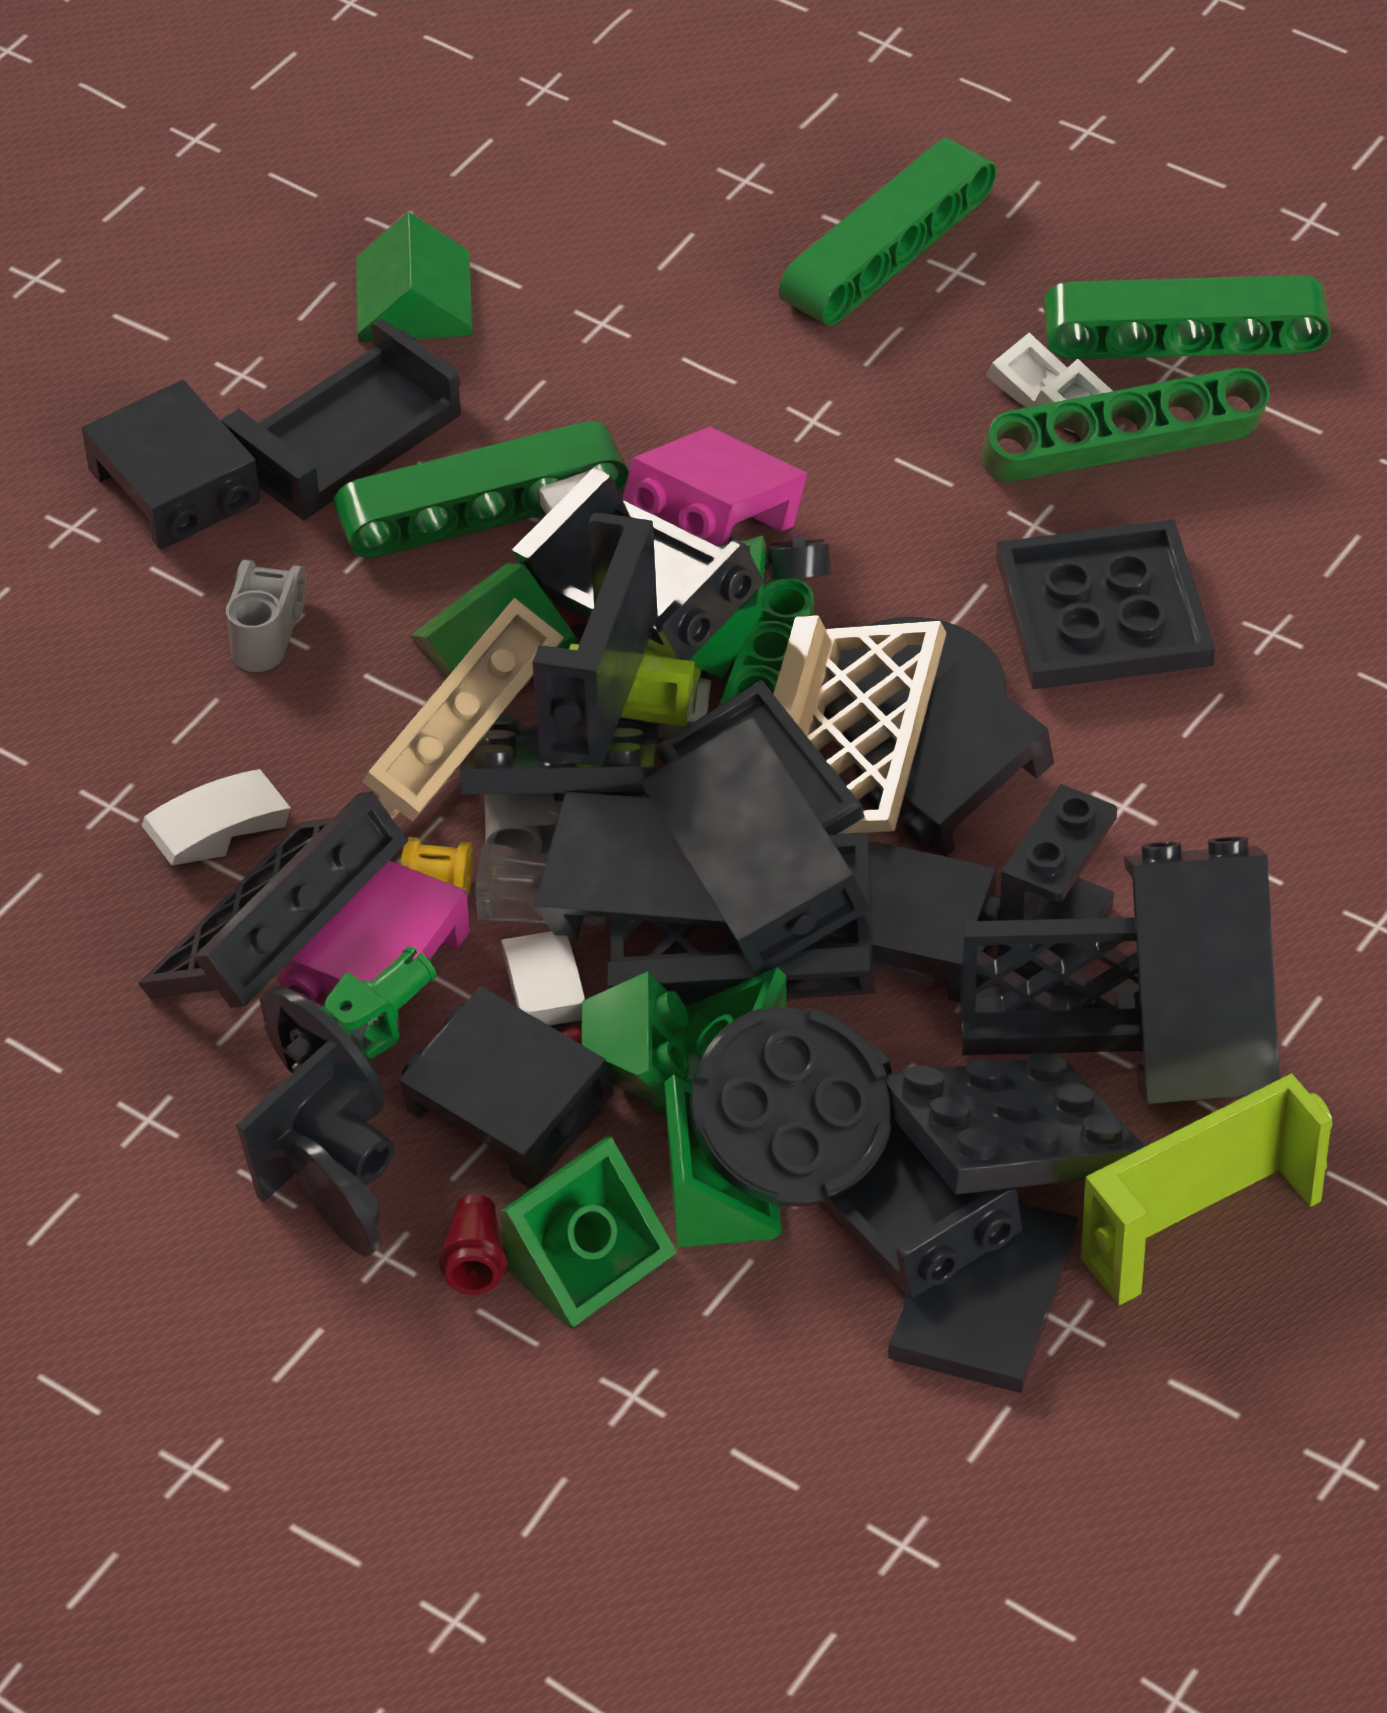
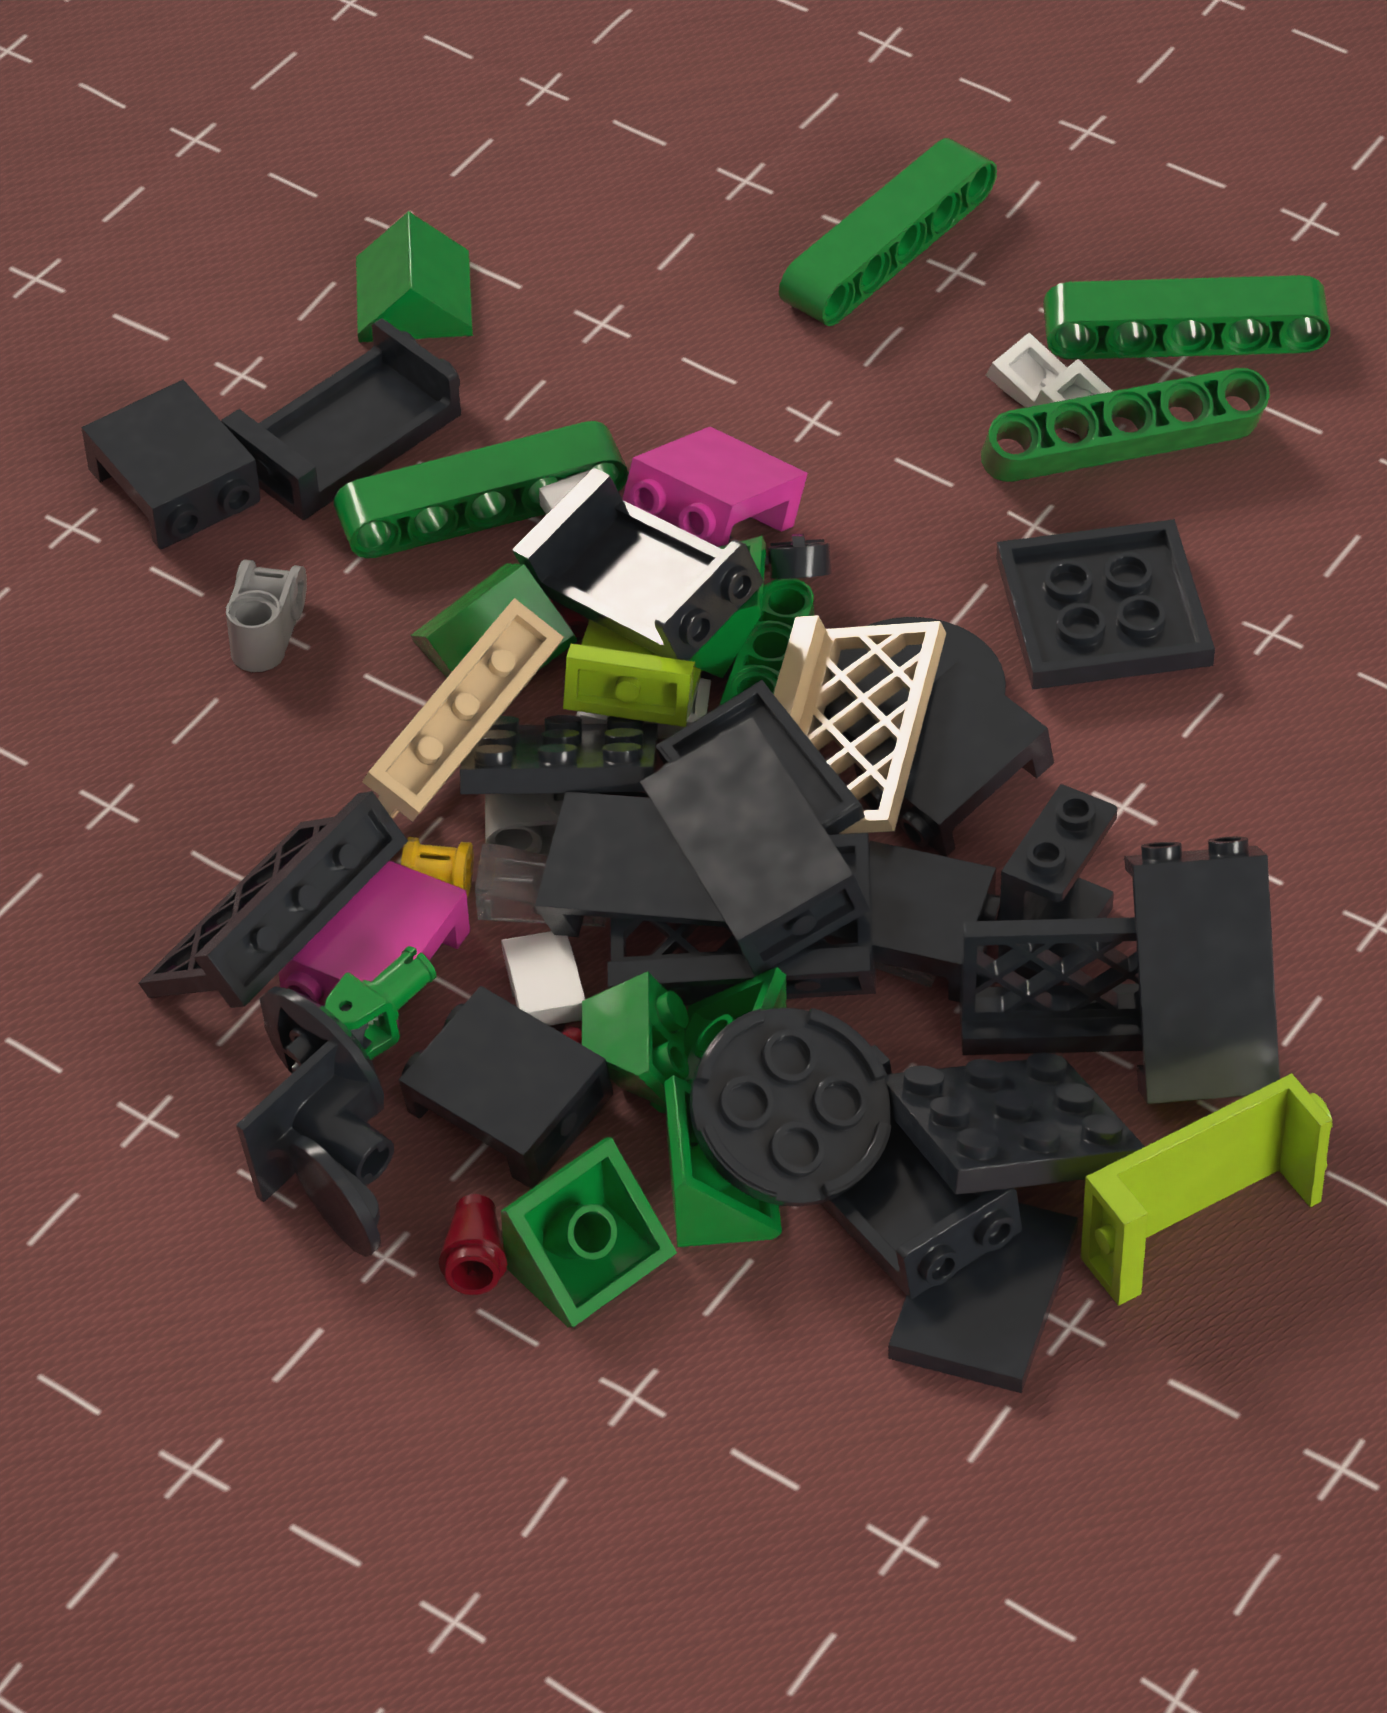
(205, 819): white slope -> none
(587, 688): black panel -> none

